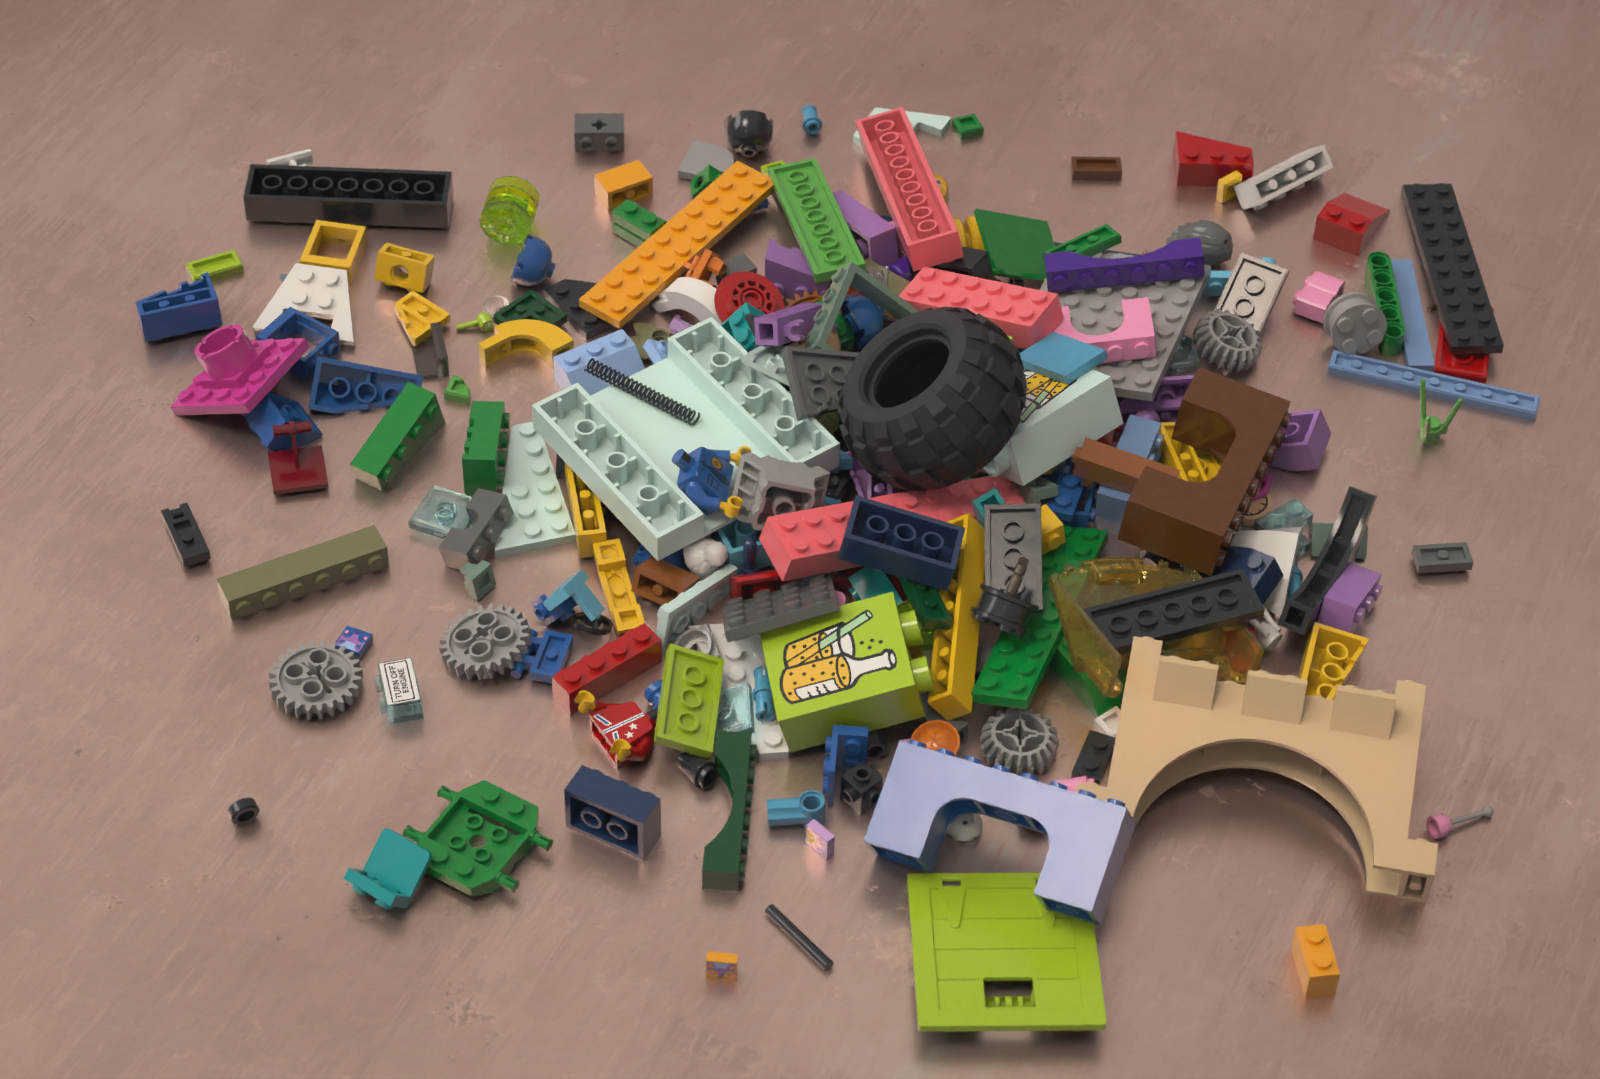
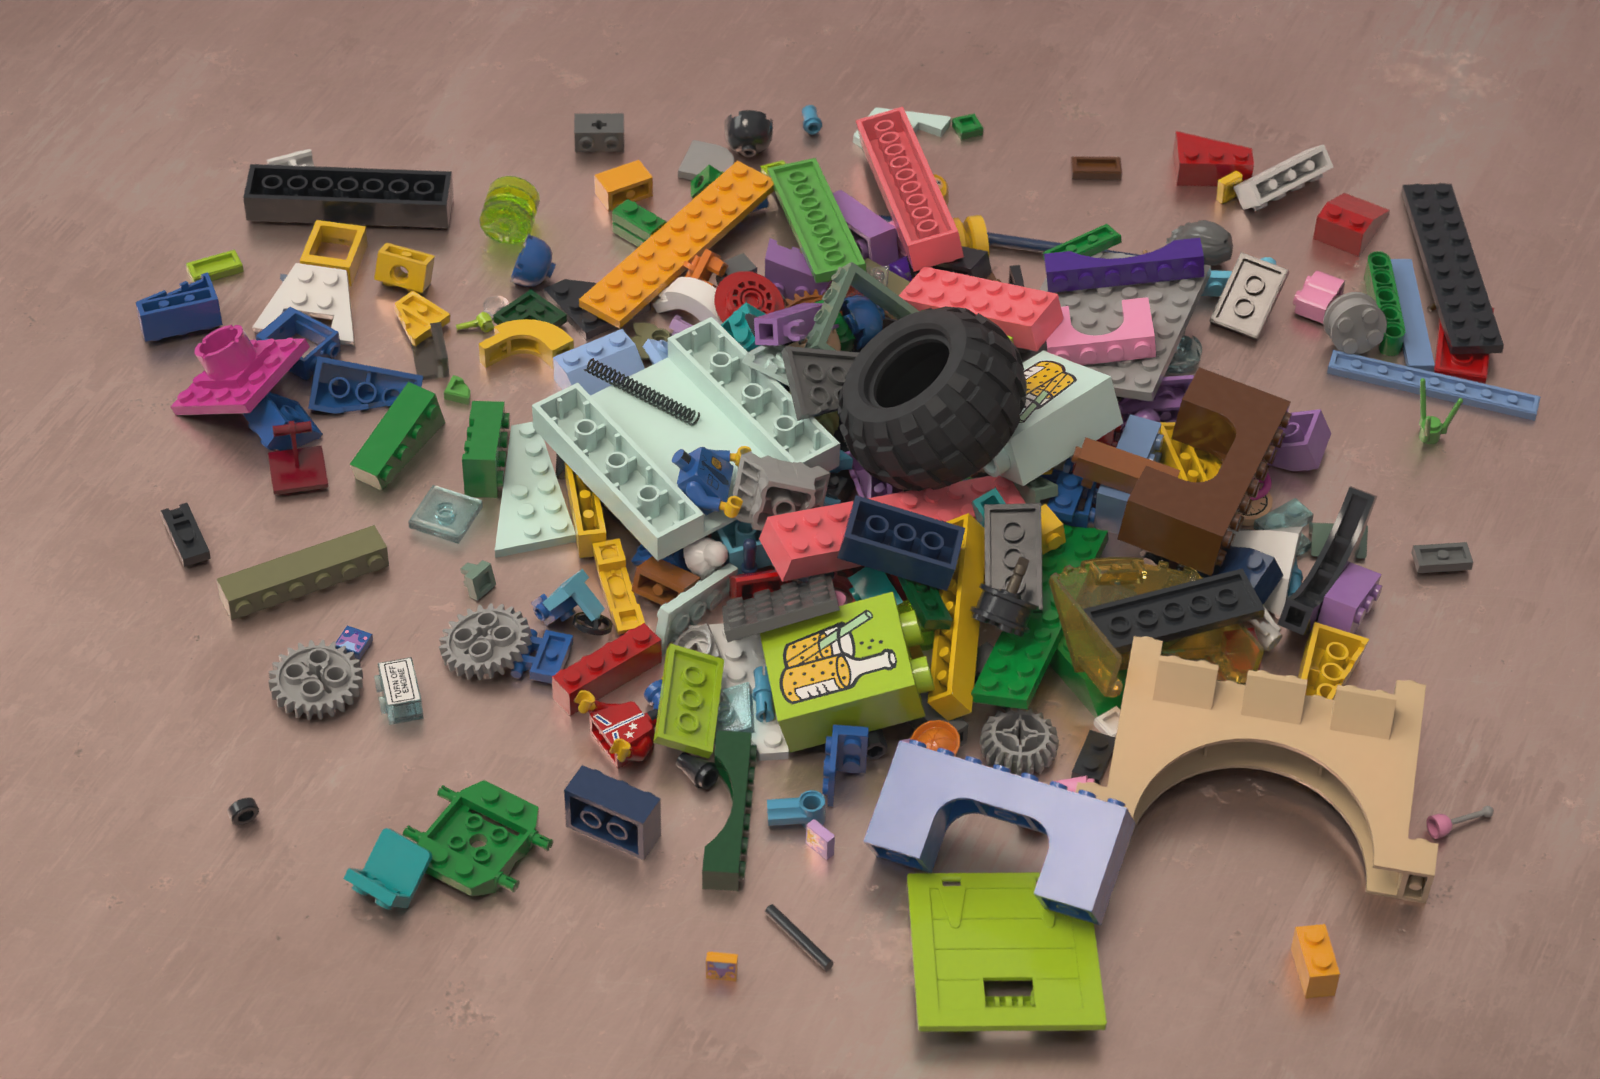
(489, 515): dark grey arch -> none
(861, 787): black brick -> none
(966, 827): white plate -> none
(1015, 244): green piece -> none
(1062, 357): dark azure tile -> none
(1227, 340): light grey gear -> none

